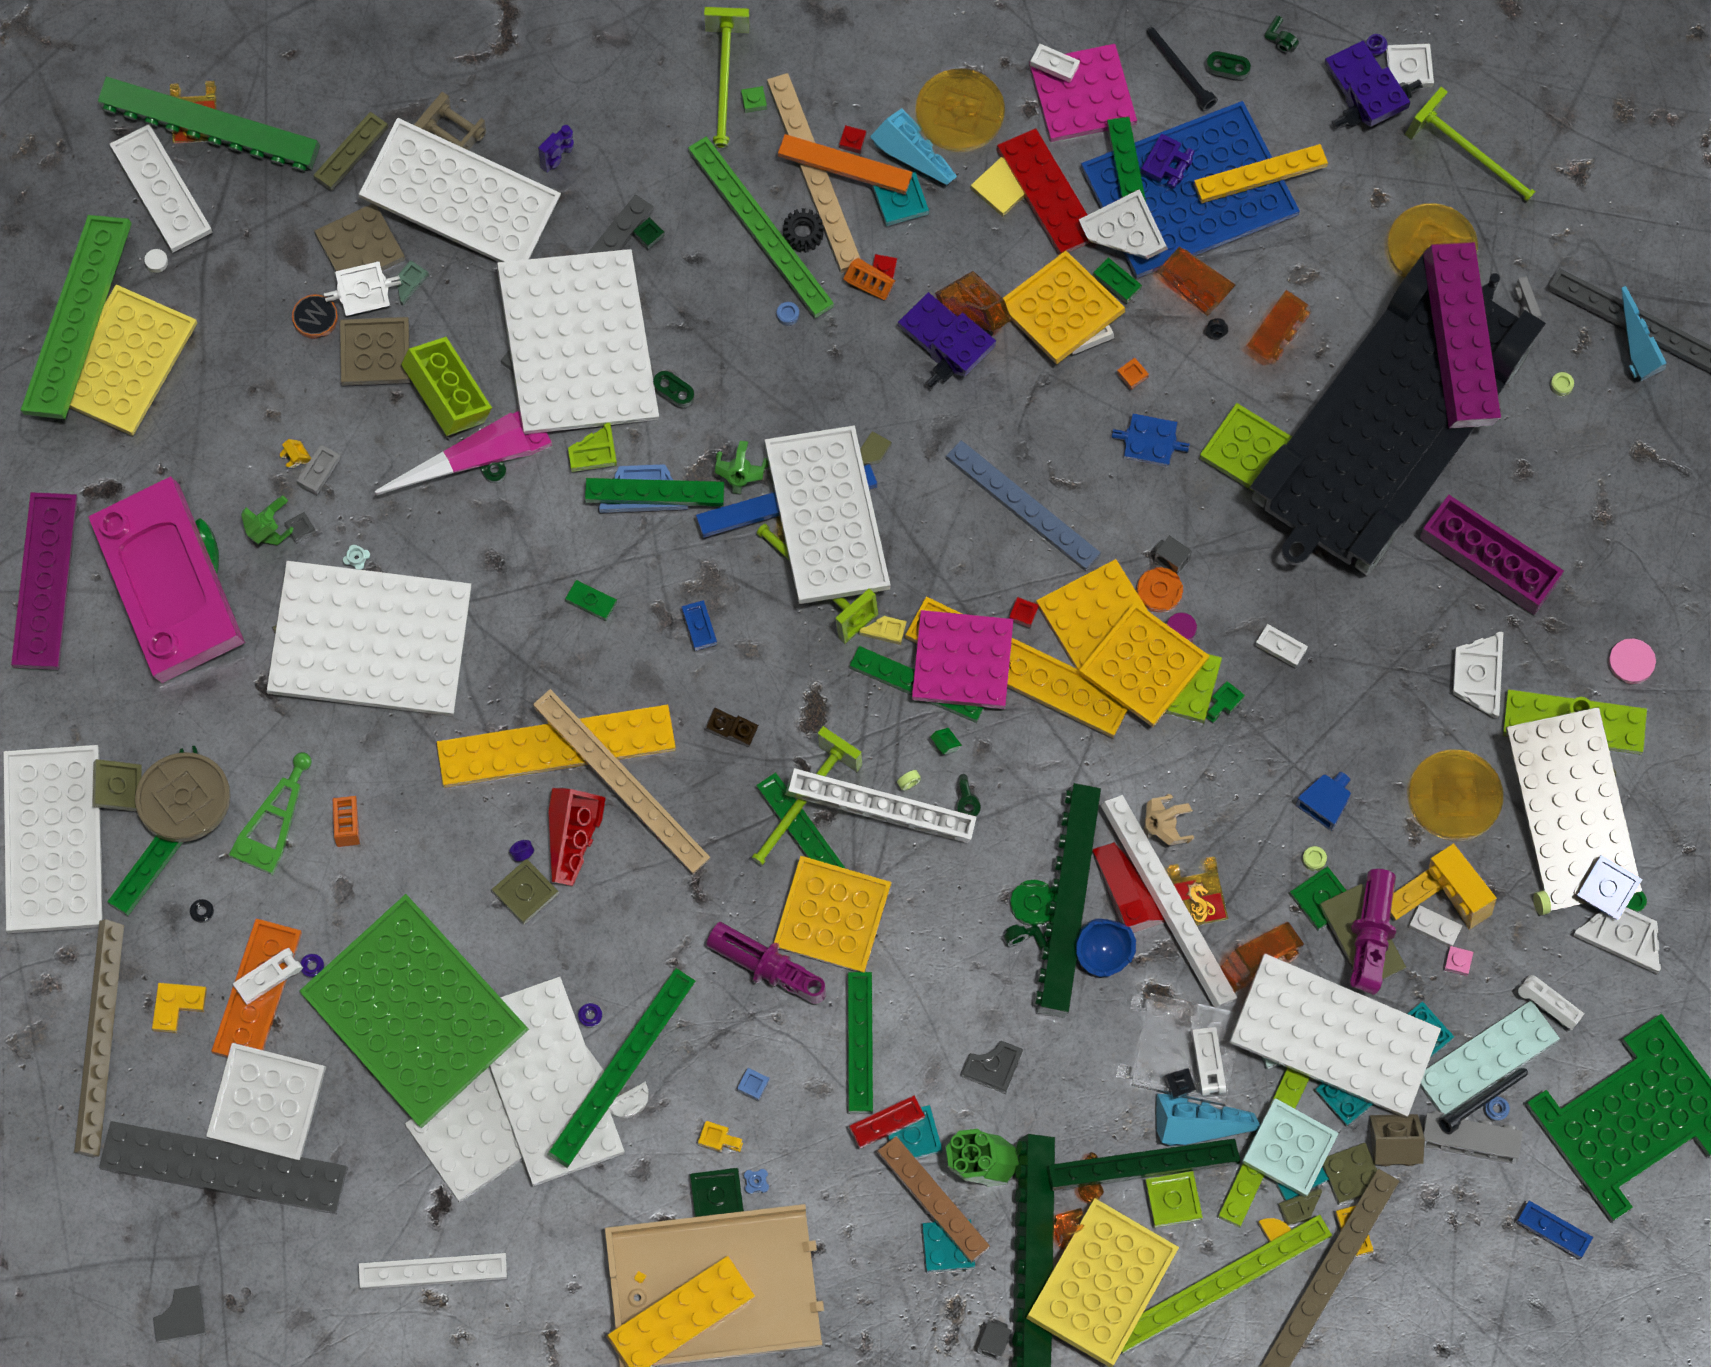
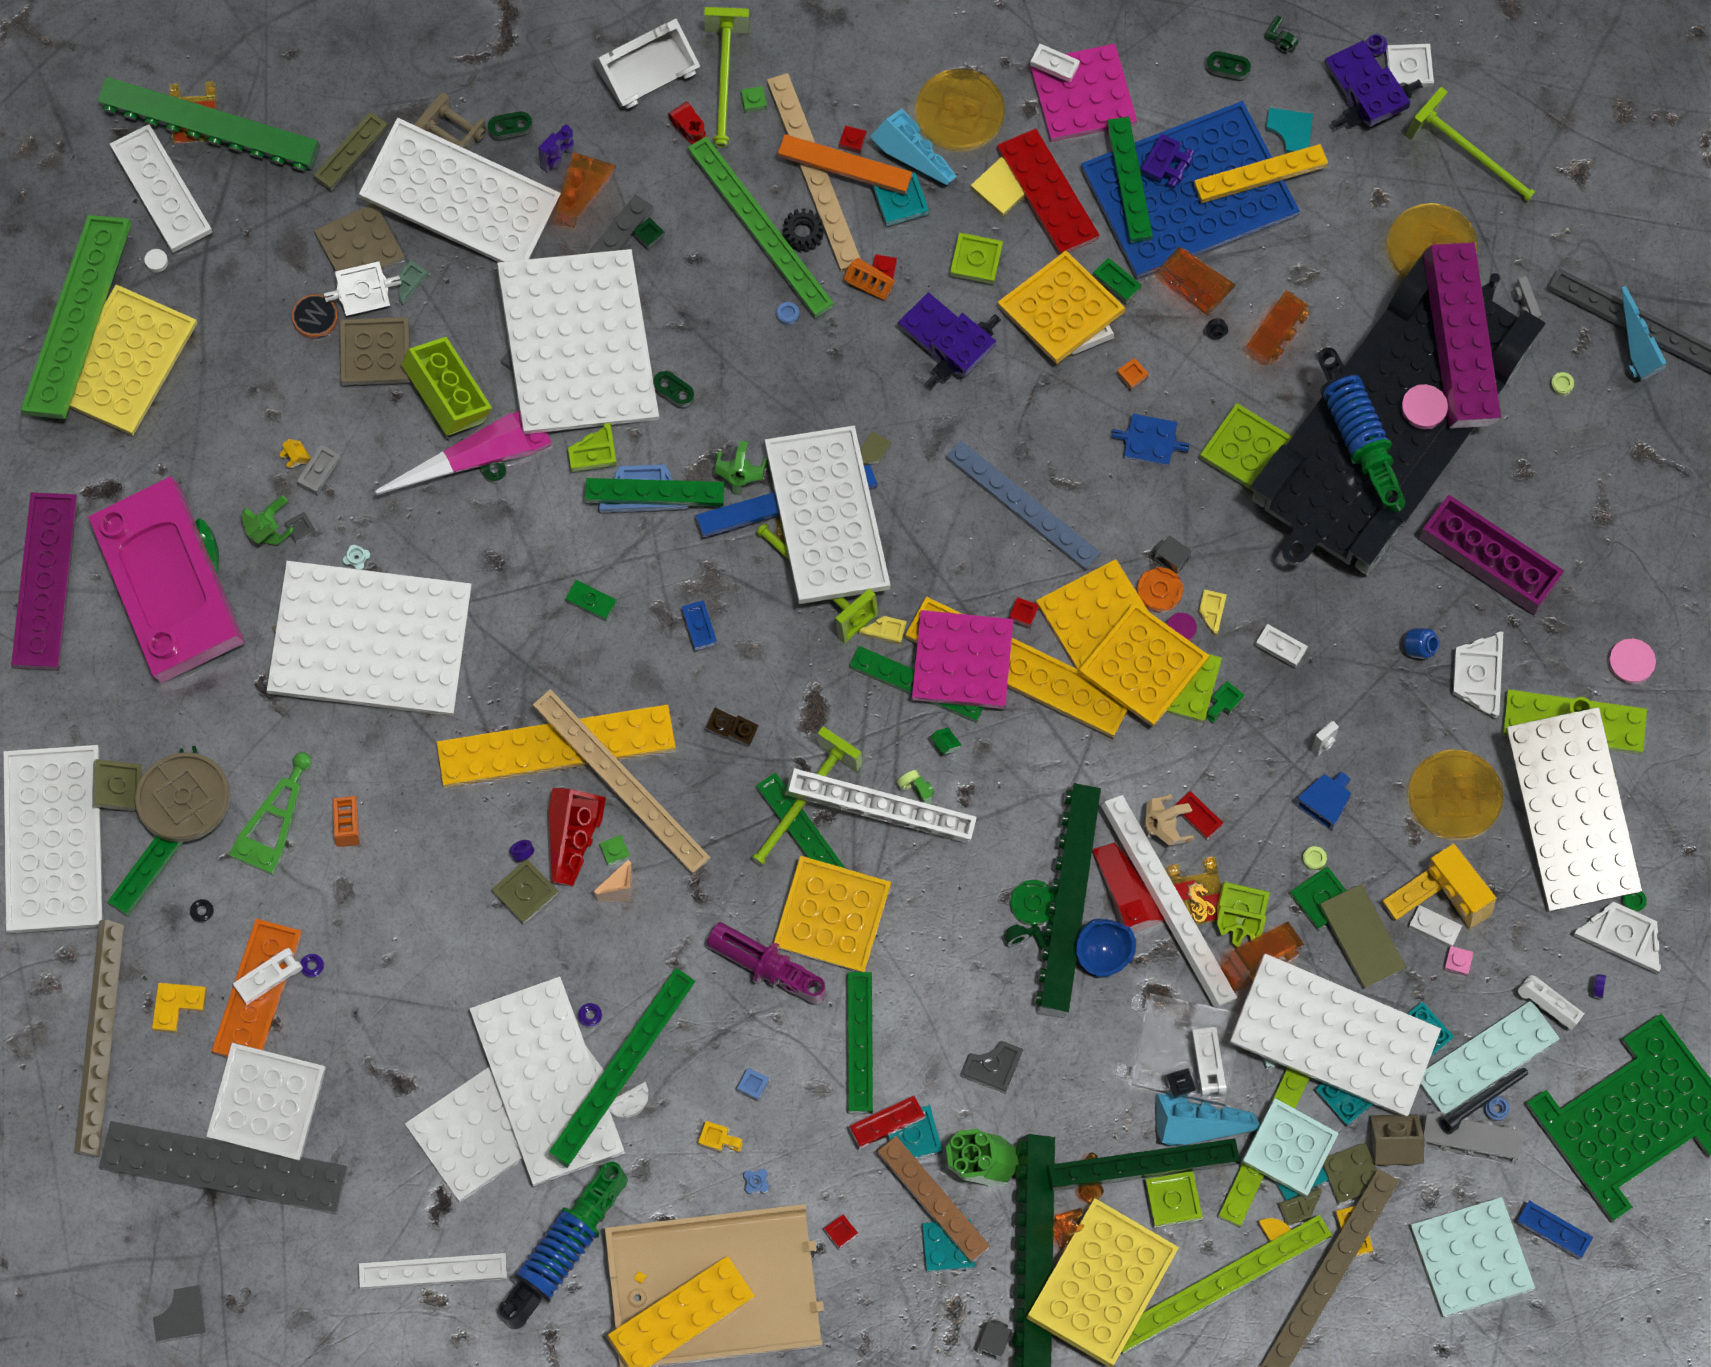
(414, 1010): bright green plate -> none
(509, 124): none -> dark green plate
(559, 1247): none -> piece
(581, 187): none -> clear orange wedge
(614, 850): none -> bright green plate
(617, 887): none -> light nougat slope
(647, 63): none -> white windscreen
(688, 122): none -> red piece
(716, 1192): dark green plate -> none
(841, 1231): none -> red plate
(923, 790): none -> bright green plate
(967, 798): dark green plate -> none
(976, 258): none -> lime plate
(976, 300): clear orange wedge -> none
(1125, 227): white plate -> none
(1201, 817): none -> red tile
(1206, 98): black piece -> none
(1212, 609): none -> light yellow tile
(1241, 911): none -> lime plate
(1291, 127): none -> teal tile
(1325, 739): none -> white plate
(1360, 427): none -> piece
(1373, 931): magenta piece -> none
(1421, 643): none -> blue head
(1424, 406): none -> bright pink tile
(1472, 1257): none -> light aqua plate
(1542, 902): yellowish green tile -> none
(1599, 986): none -> dark purple tile
(1609, 887): plate -> none

